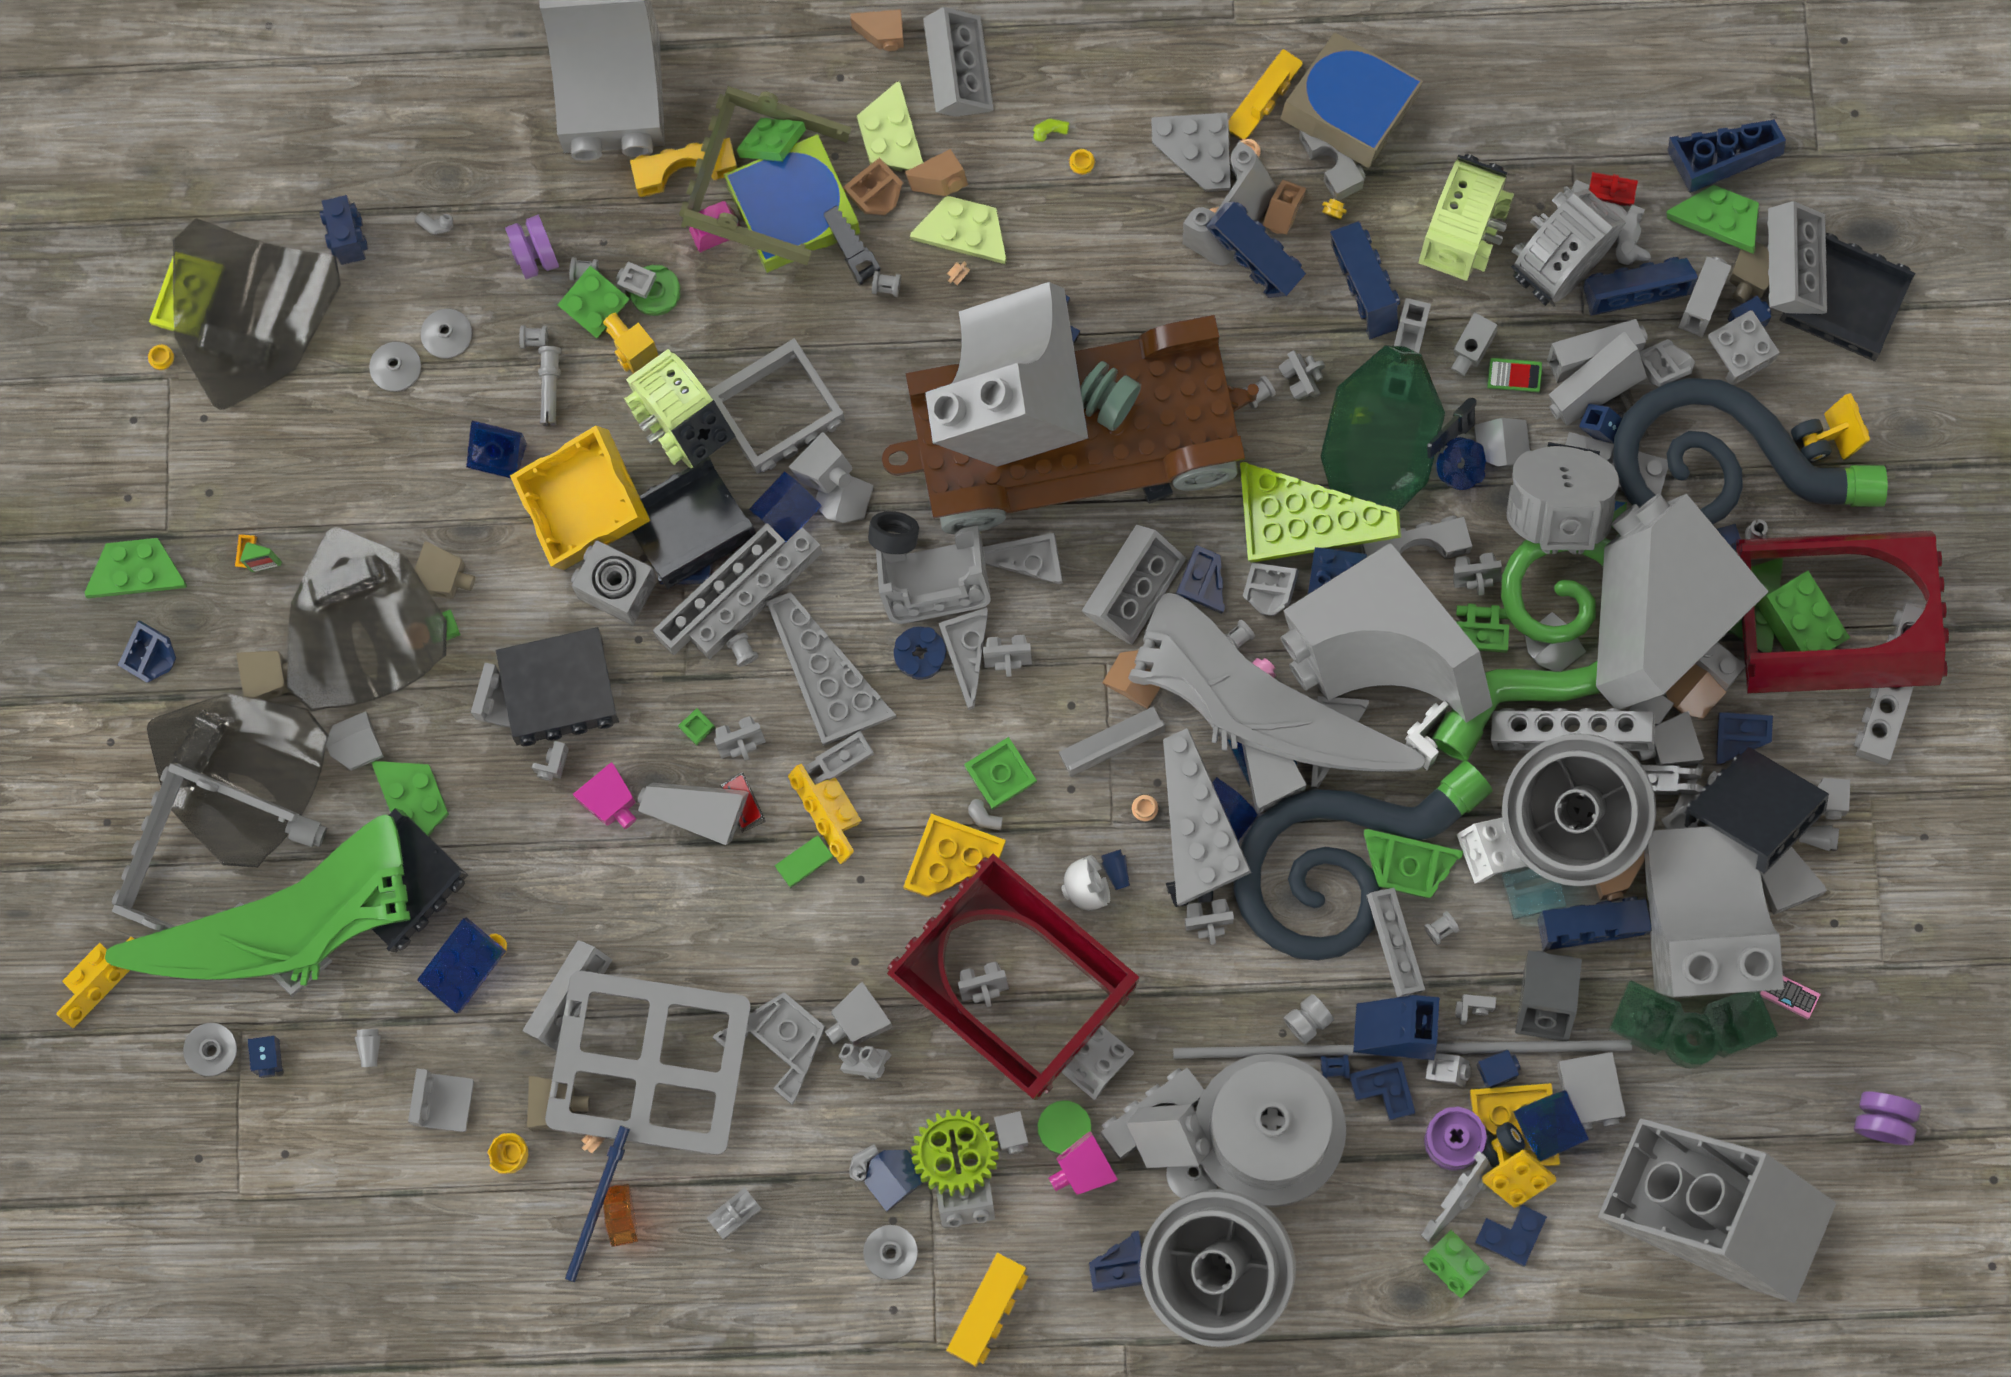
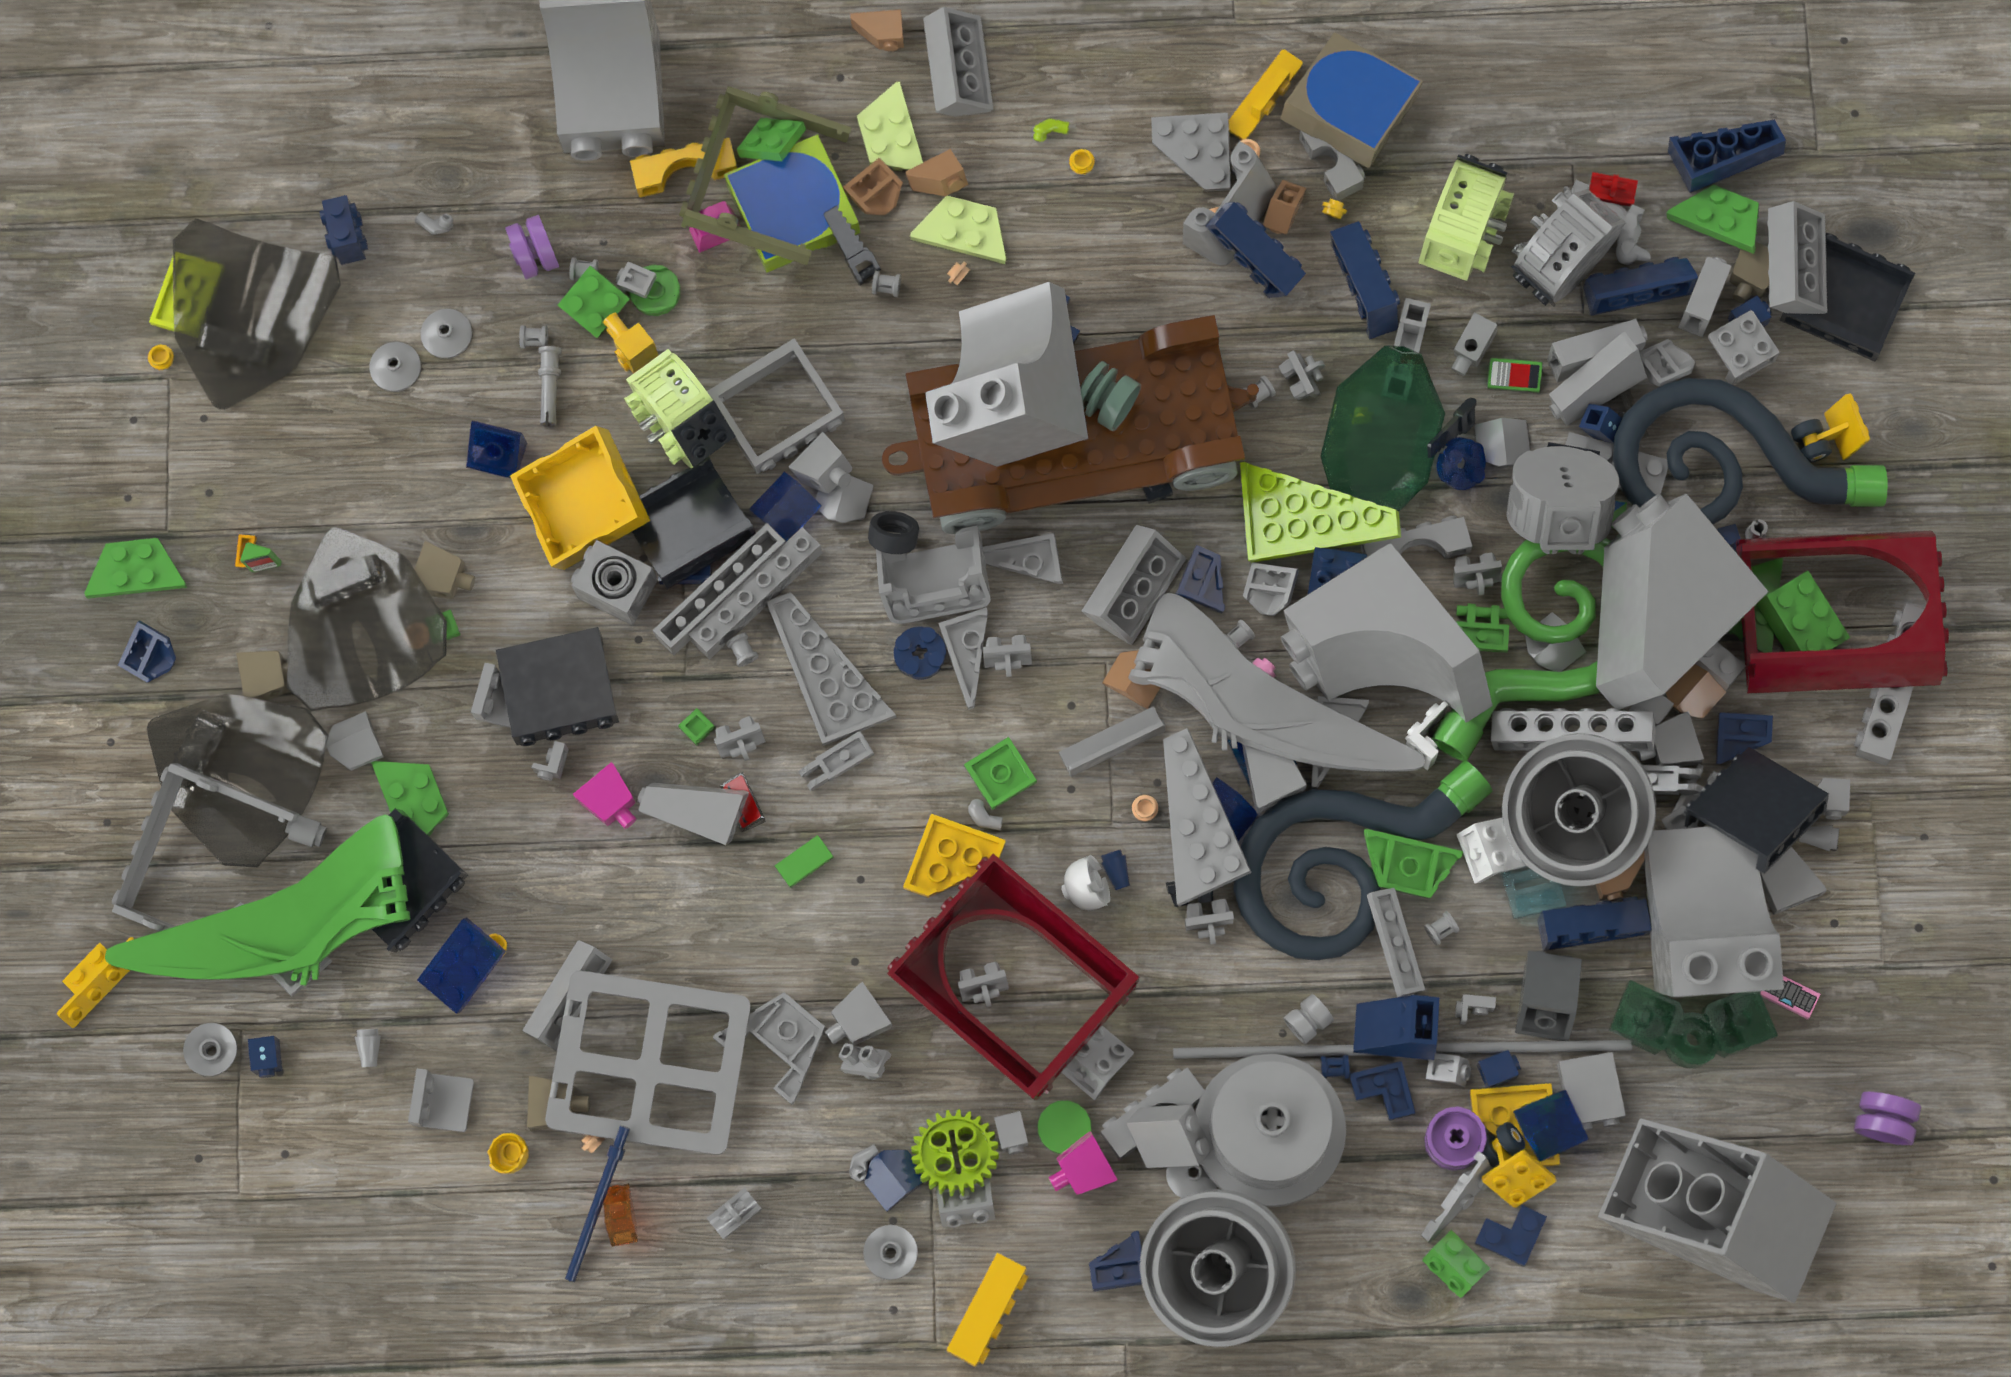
(828, 809): yellow bracket -> none

